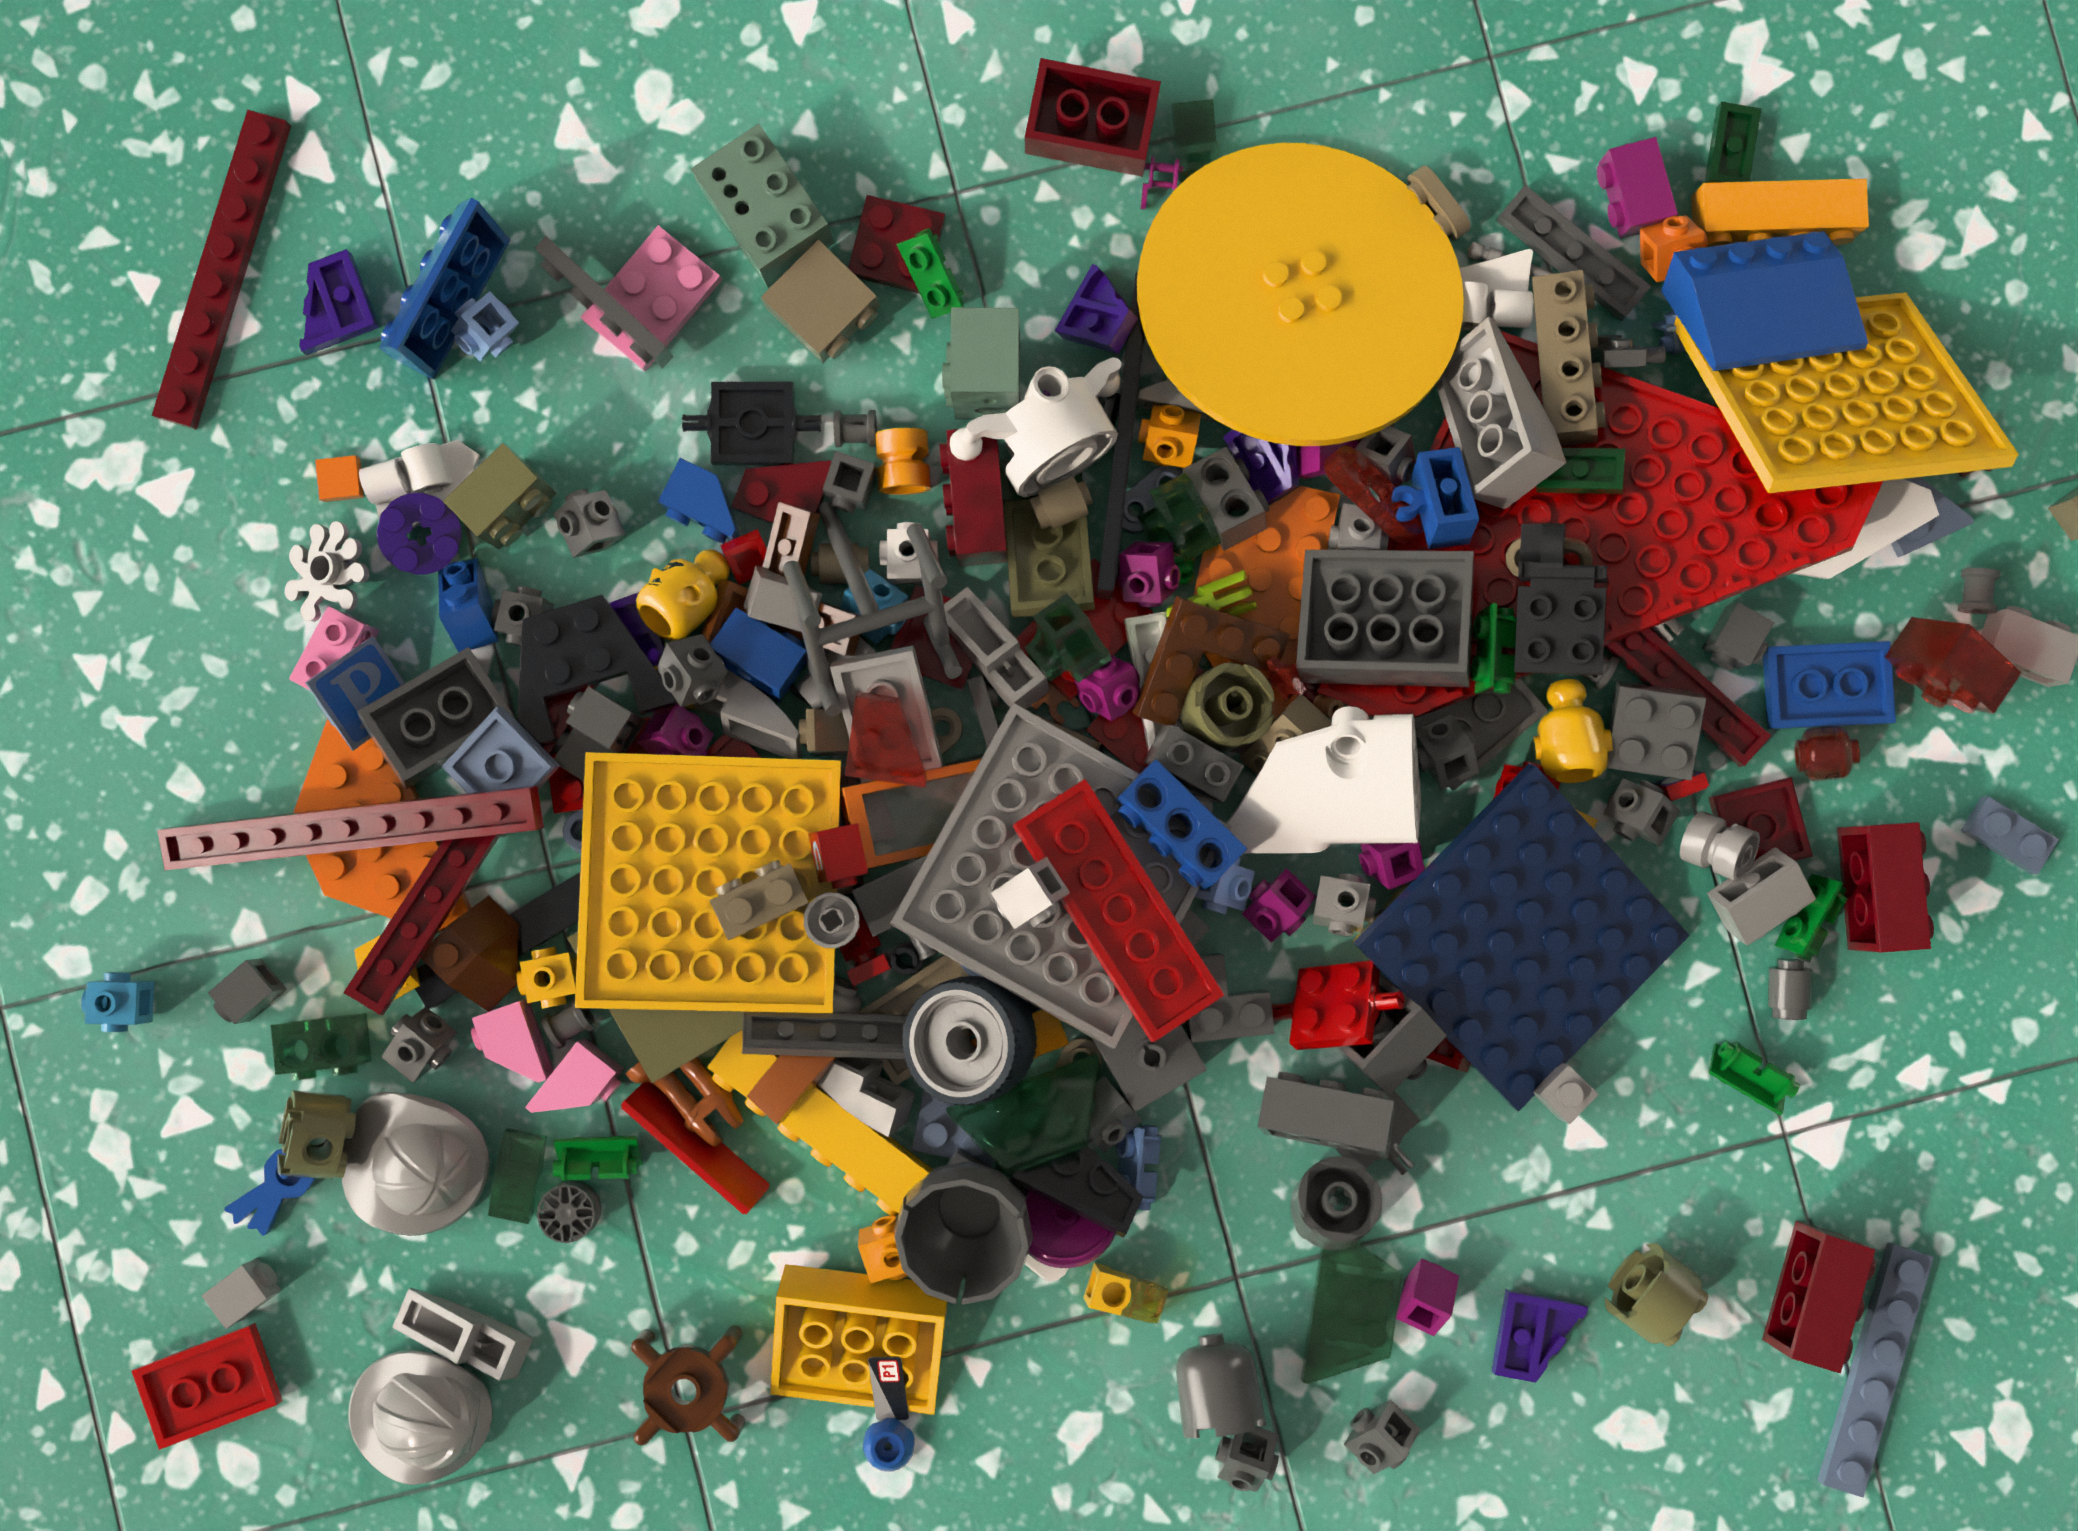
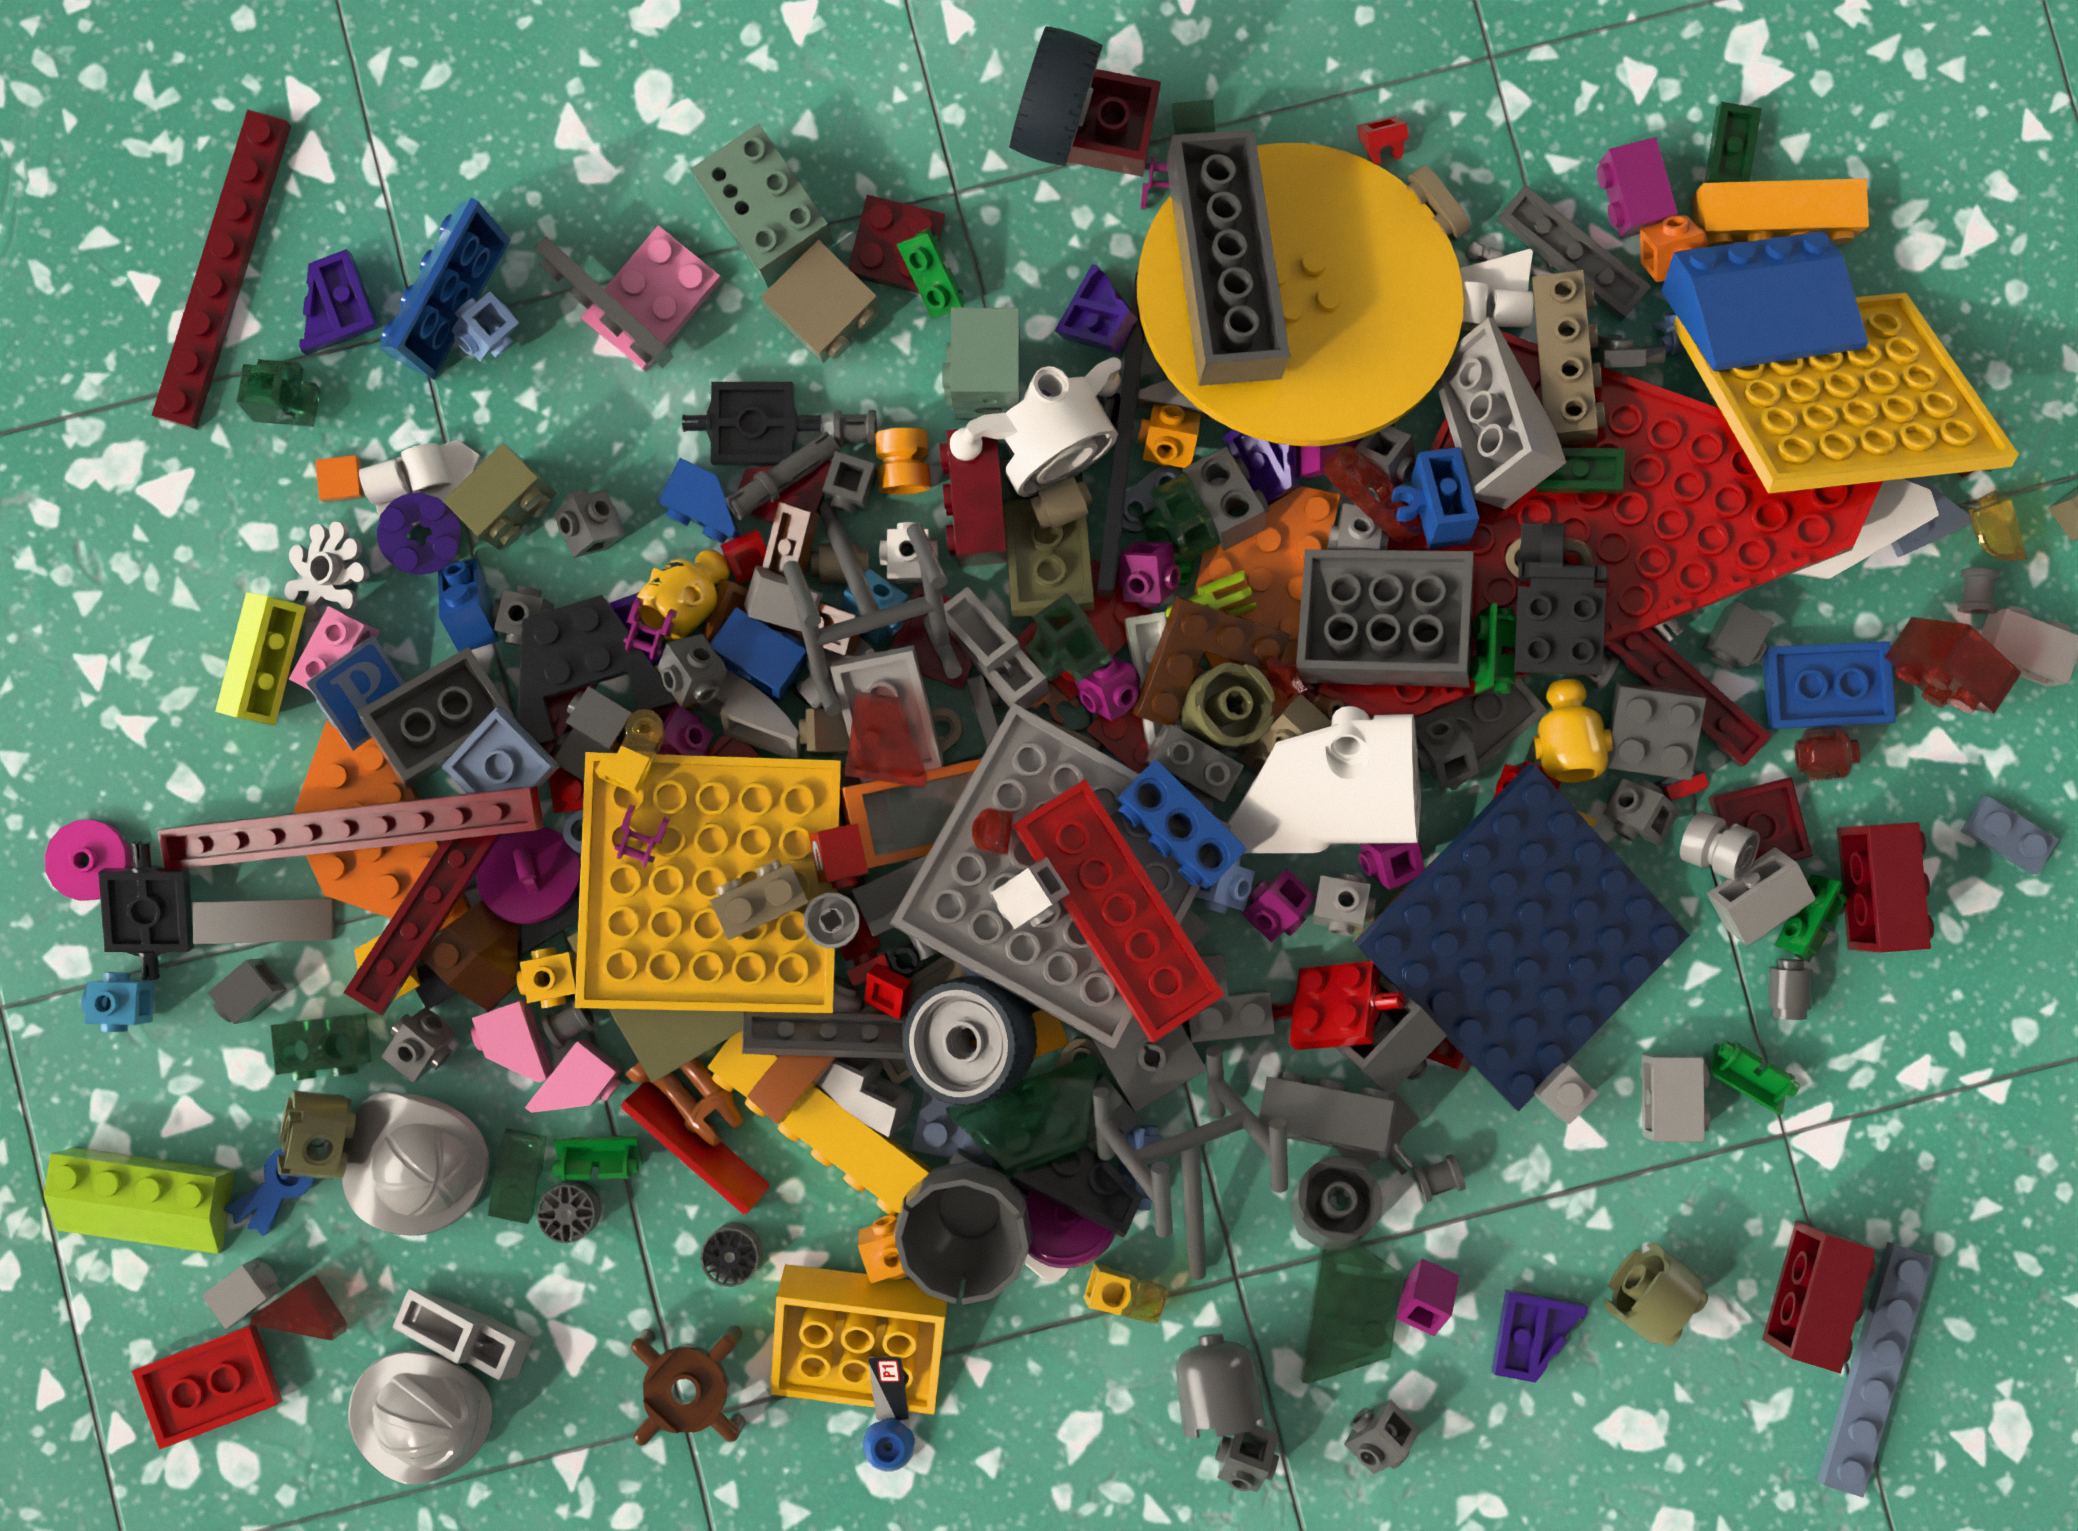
(64, 853): none -> dark pink plate
(138, 1199): none -> lime slope
(146, 910): none -> black plate
(260, 659): none -> neon yellow brick
(263, 921): none -> light grey slope
(277, 393): none -> clear green brick
(303, 1311): none -> clear red slope
(529, 876): none -> magenta shield
(632, 641): none -> magenta piece
(637, 752): none -> leg
(646, 856): none -> magenta piece
(731, 1254): none -> dark grey wheel
(771, 483): none -> dark grey pin
(887, 991): none -> red plate
(993, 831): none -> clear red plate
(1055, 96): none -> black wheel
(1157, 1180): none -> dark grey piece
(1227, 257): none -> dark grey brick
(1382, 133): none -> red tile
(1439, 1178): none -> dark grey bush
(1674, 1098): none -> light grey brick
(1997, 527): none -> clear yellow brick

